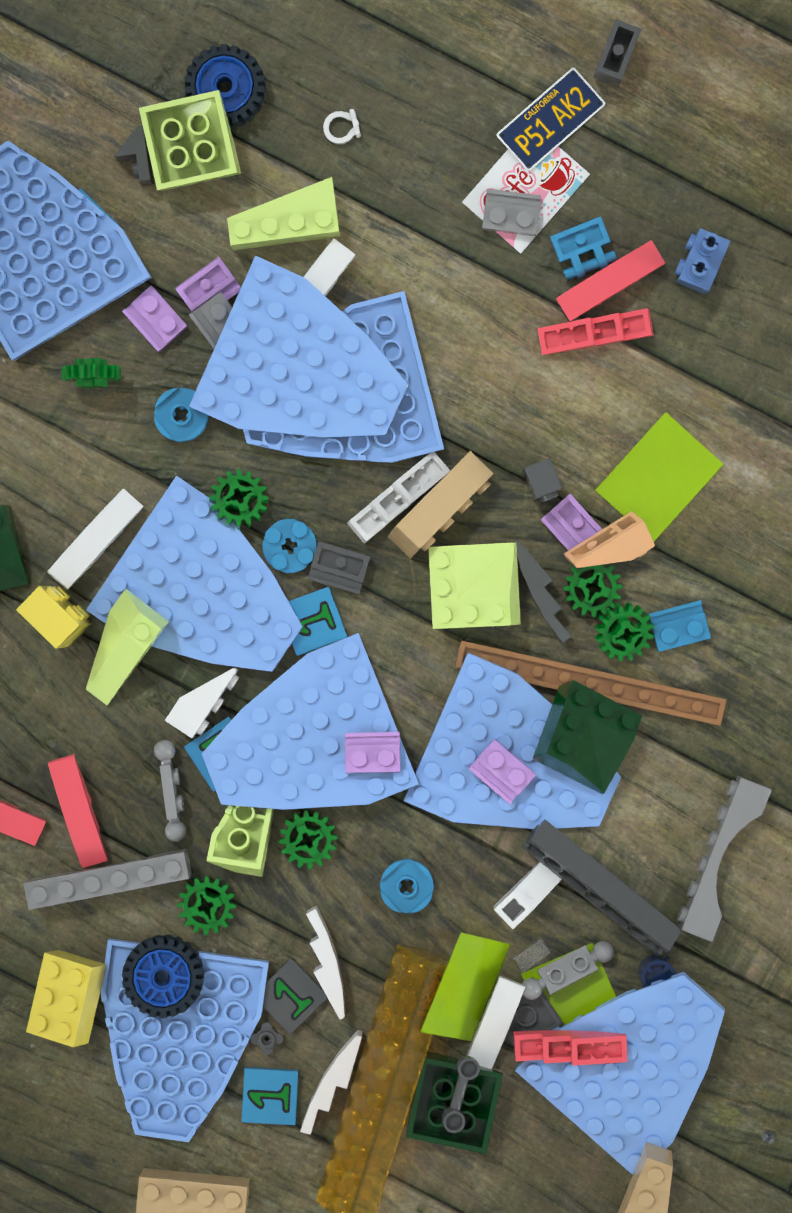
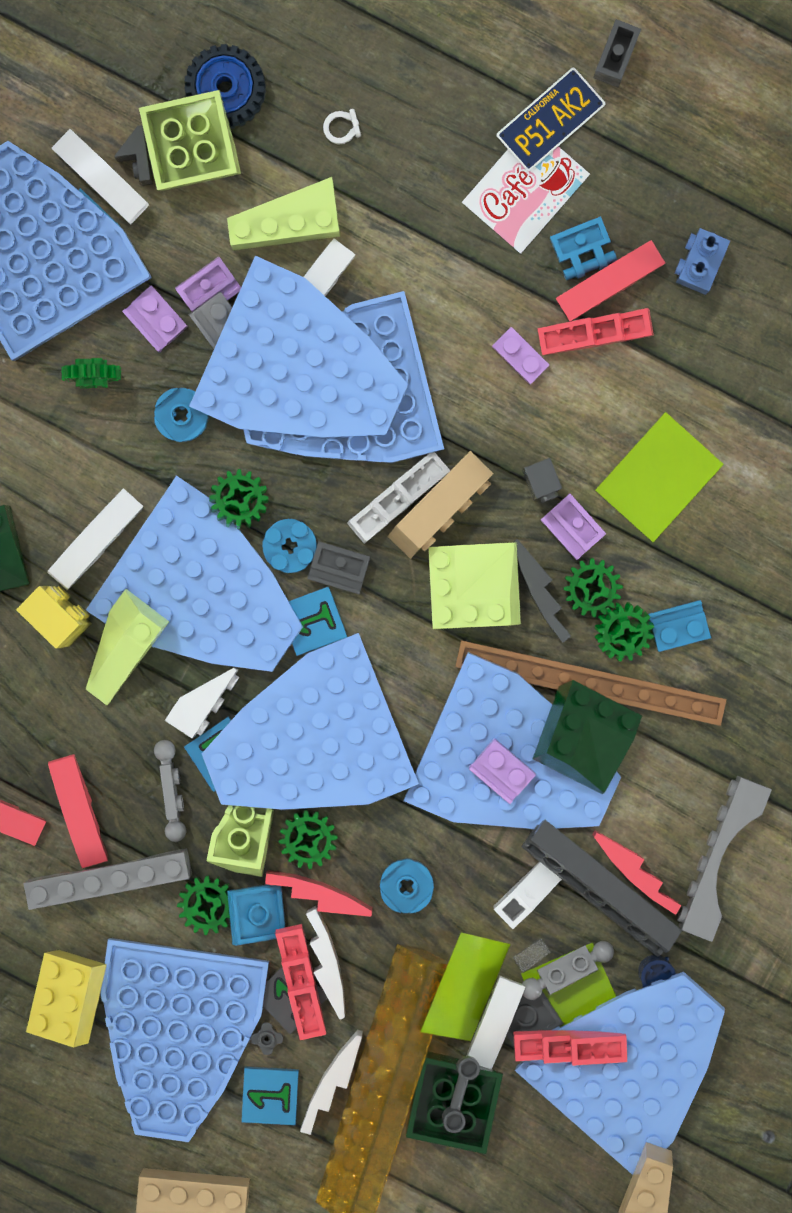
(100, 176): none -> white slope
(150, 993): wheel -> none
(255, 913): none -> dark azure tile
(300, 982): none -> coral slope
(329, 898): none -> coral slope
(372, 752): lavender plate -> none
(511, 212): light grey plate -> none
(520, 355): none -> lavender plate
(618, 542): light nougat slope -> none
(629, 864): none -> coral slope

